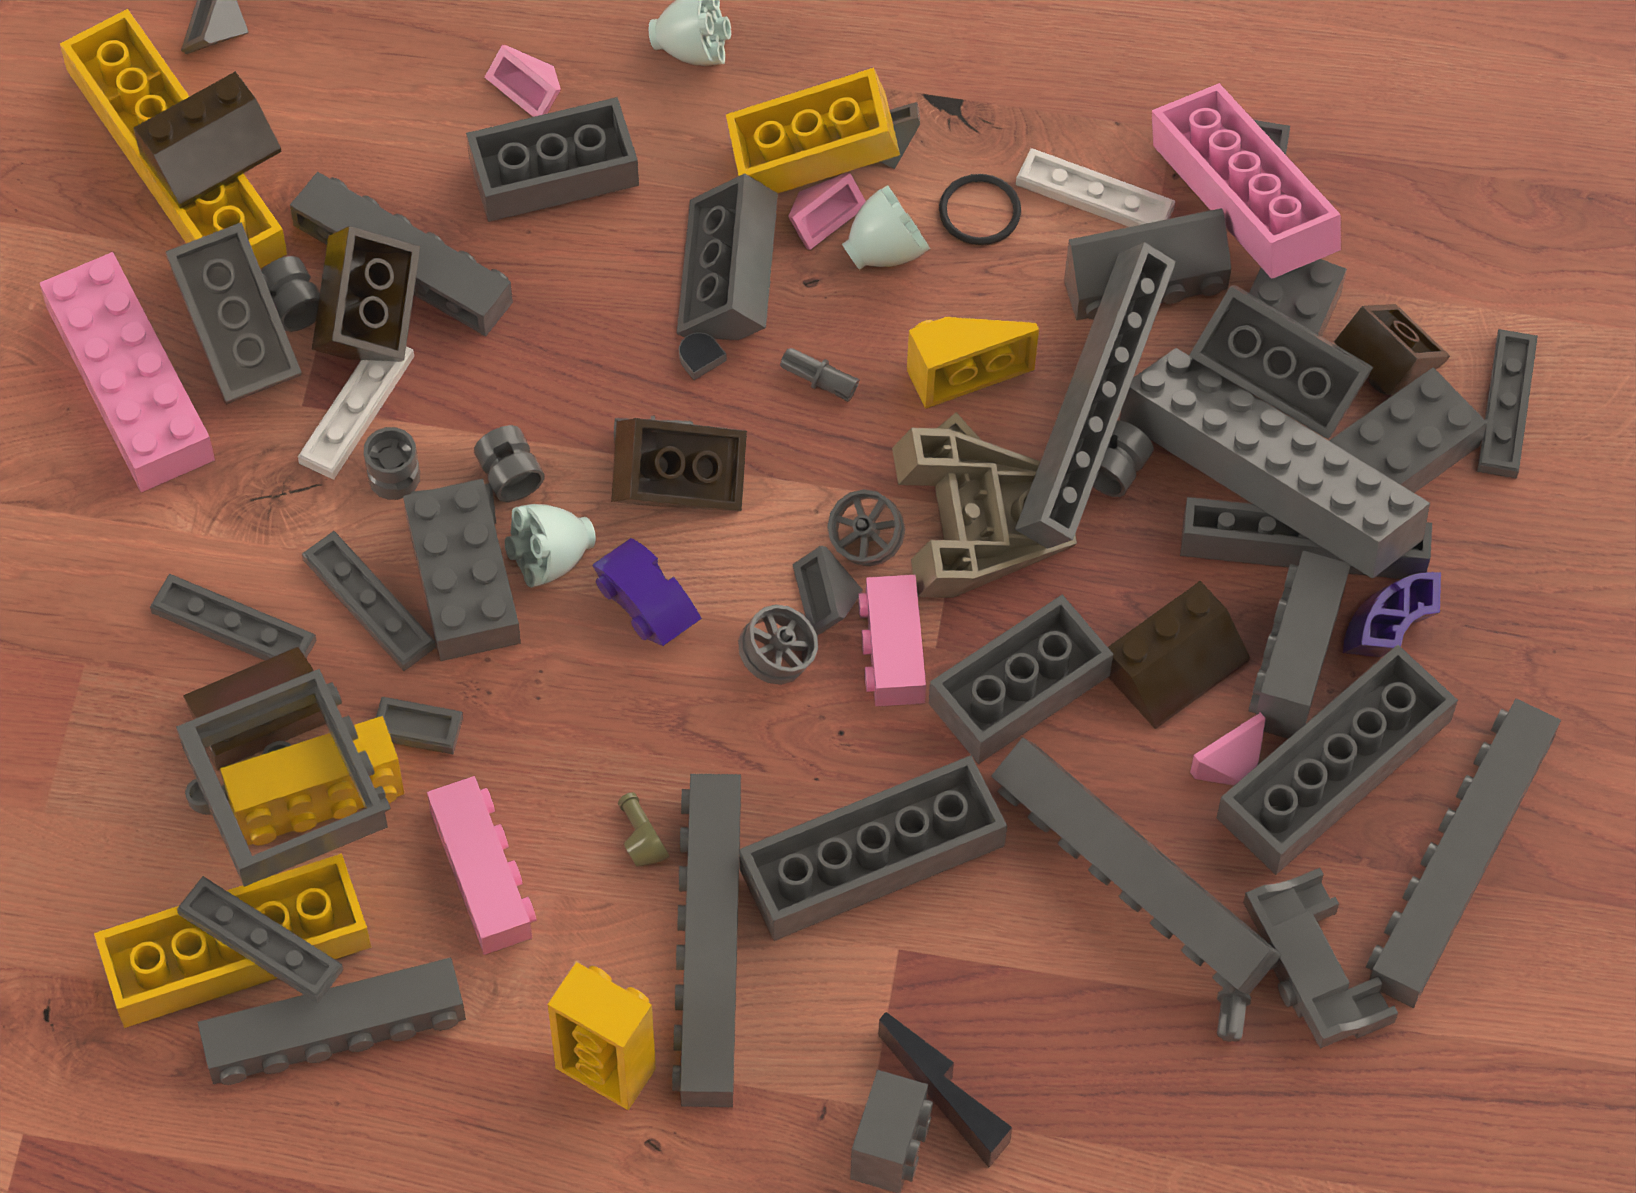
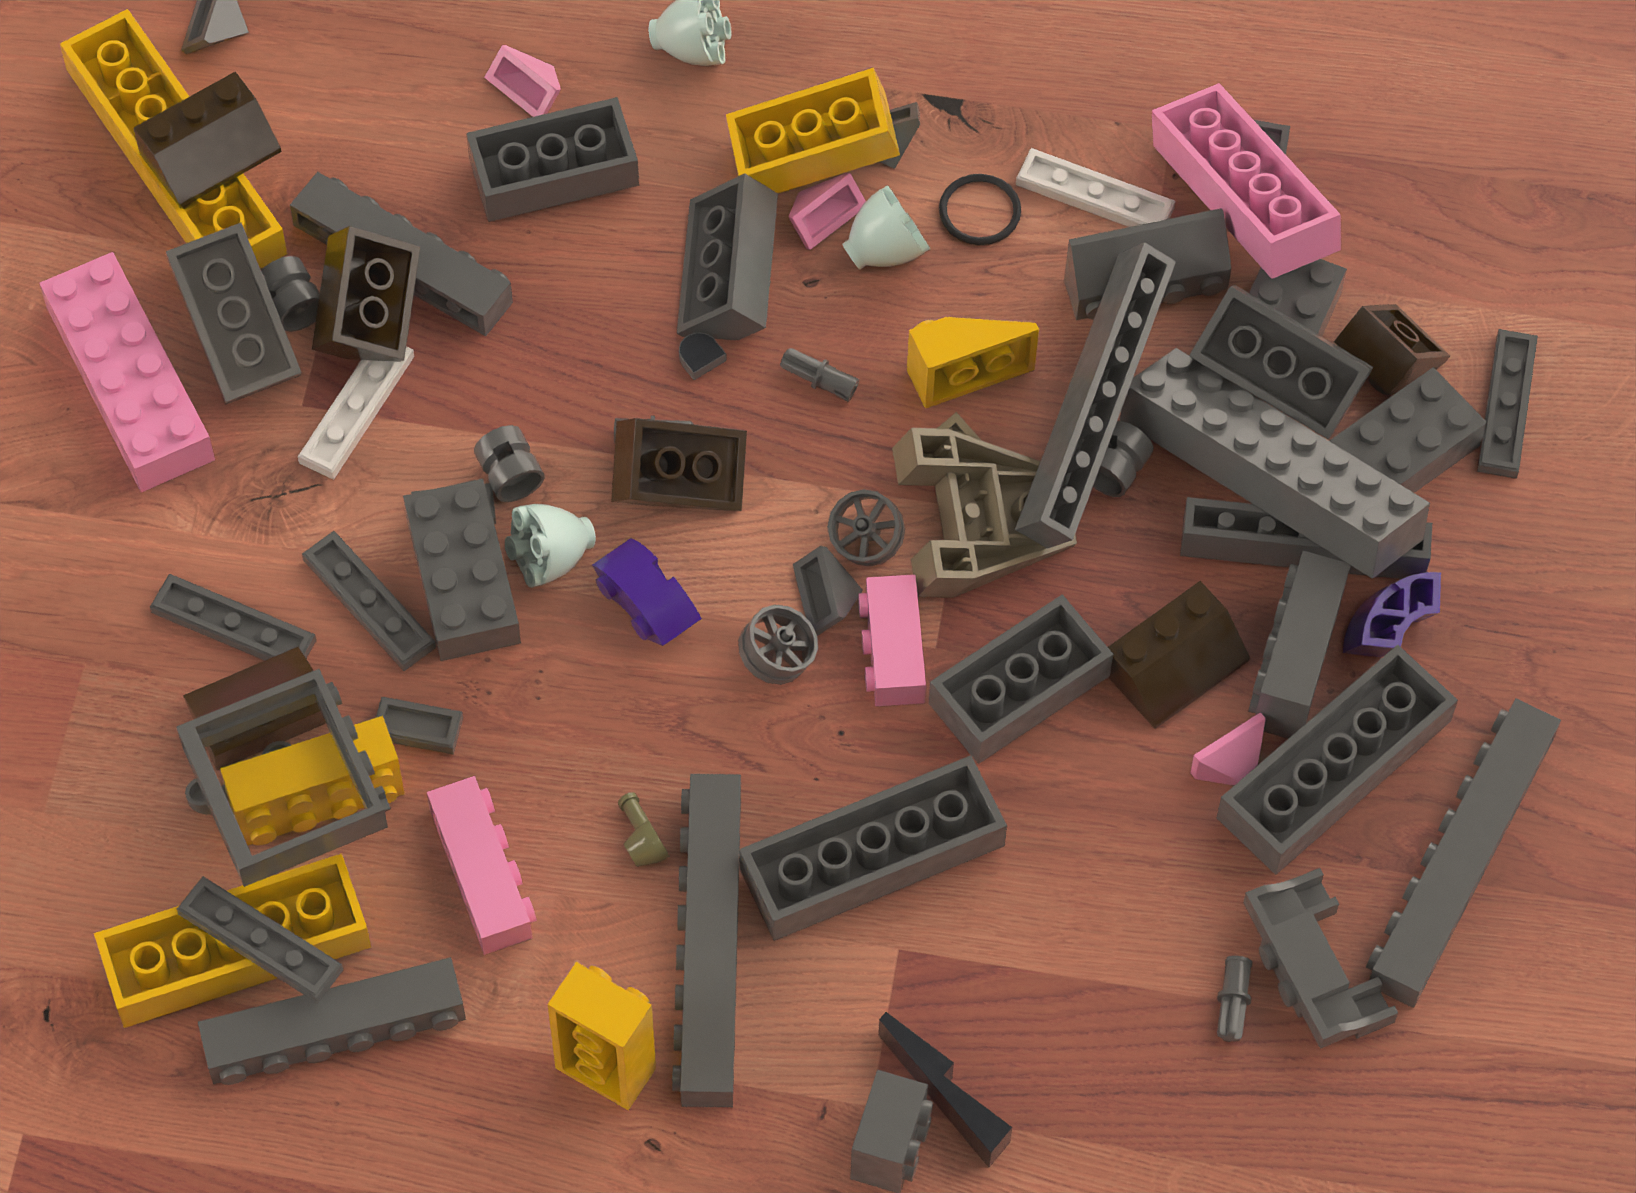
(391, 463): dark grey wheel -> none
(1135, 866): dark grey brick -> none

